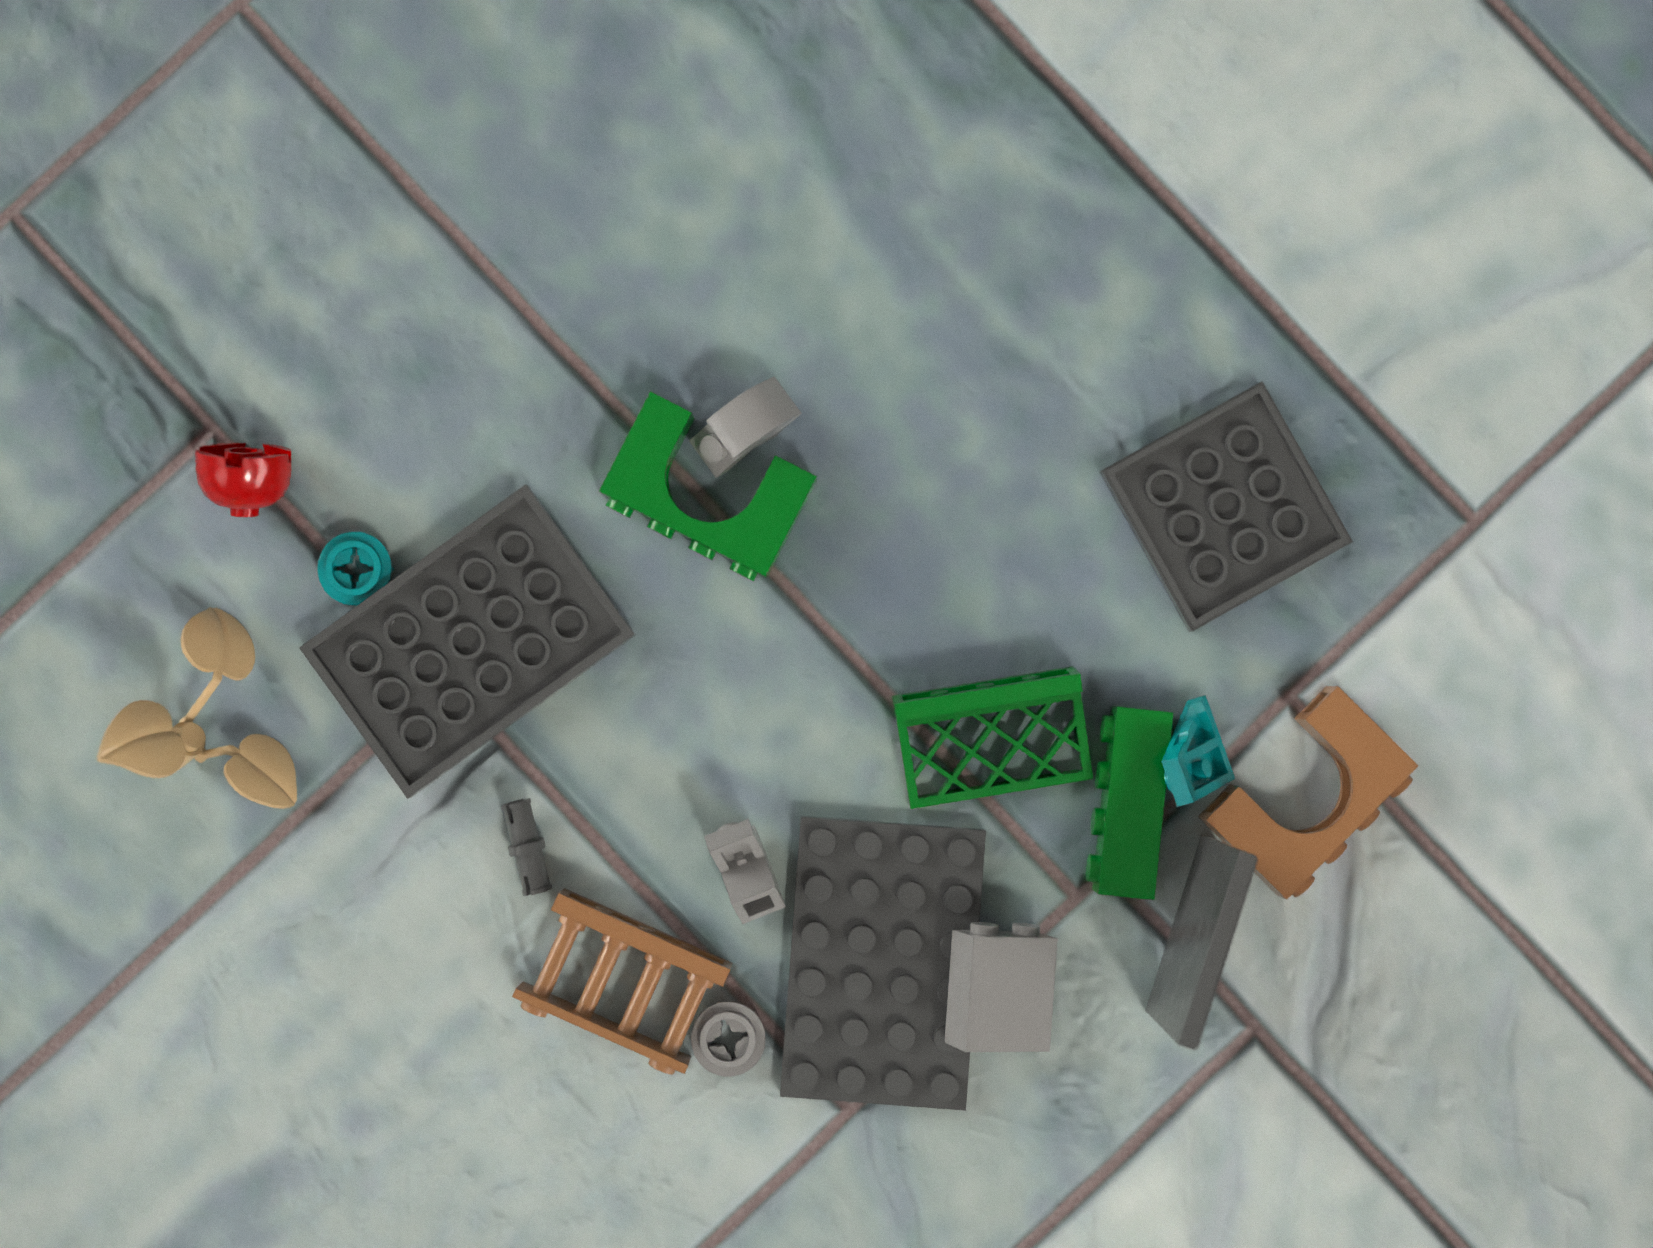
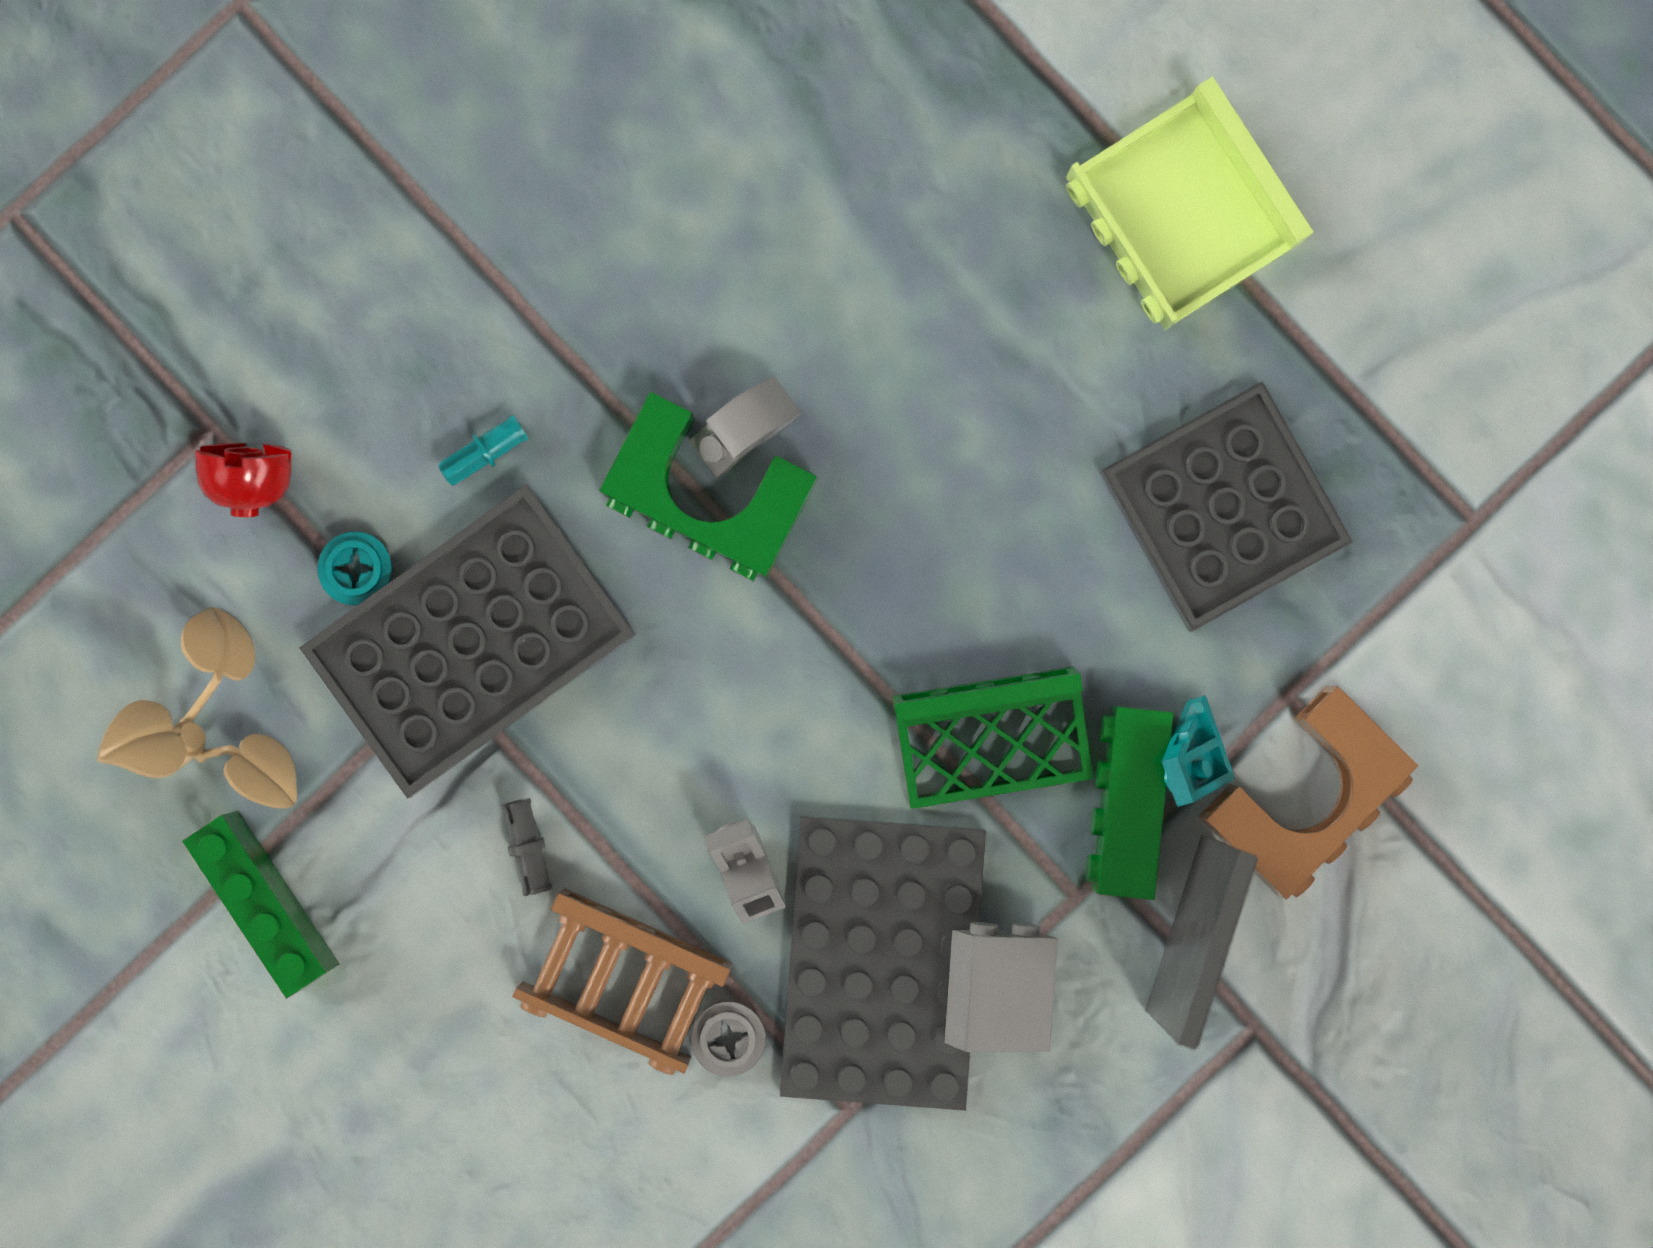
(260, 903): none -> green brick
(482, 451): none -> teal axle
(1188, 205): none -> yellowish green panel

